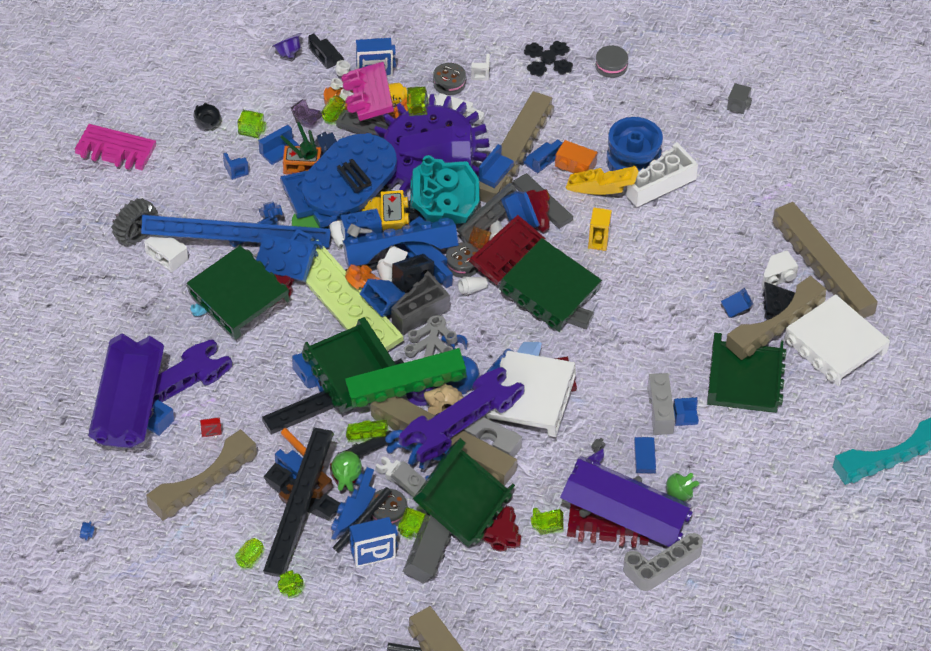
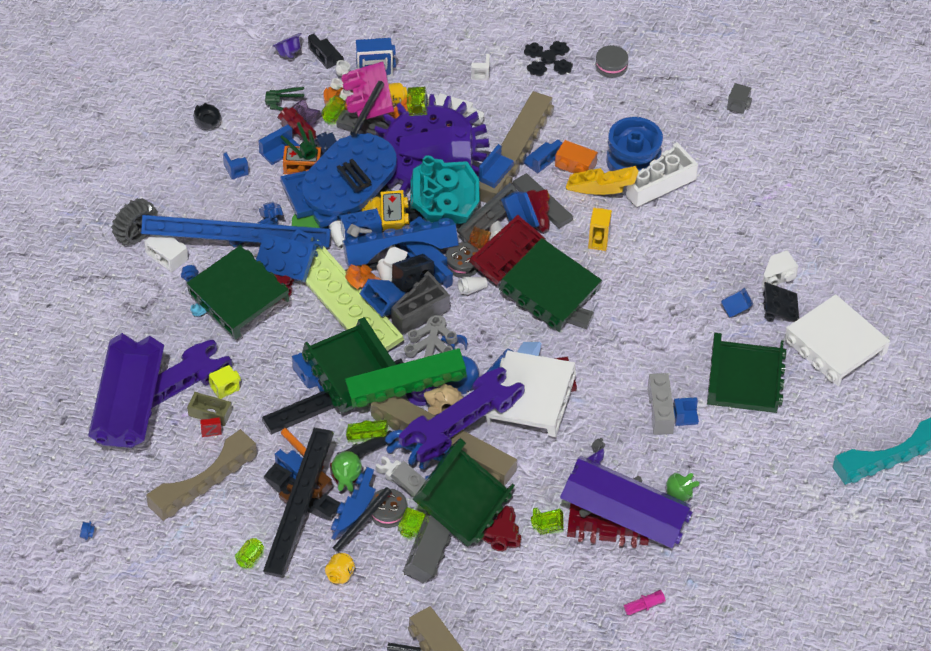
(115, 147): dark pink hinge -> none
(161, 419): blue panel -> none
(189, 272): none -> blue plate
(200, 404): none -> olive piece
(224, 381): none -> neon yellow brick
(251, 124): clear neon green brick -> none
(274, 97): none -> dark green plant
(290, 117): none -> dark red rock
(290, 583): clear neon green gear -> none
(340, 568): none -> yellow head
(369, 104): none -> black bar
(373, 541): piece -> none
(449, 78): dark grey head -> none
(503, 439): light grey arch -> none
(645, 455): blue tile -> none
(645, 602): none -> dark pink axle
(687, 550): light grey beam -> none
(749, 337): dark tan arch -> none
(823, 259): dark tan brick -> none

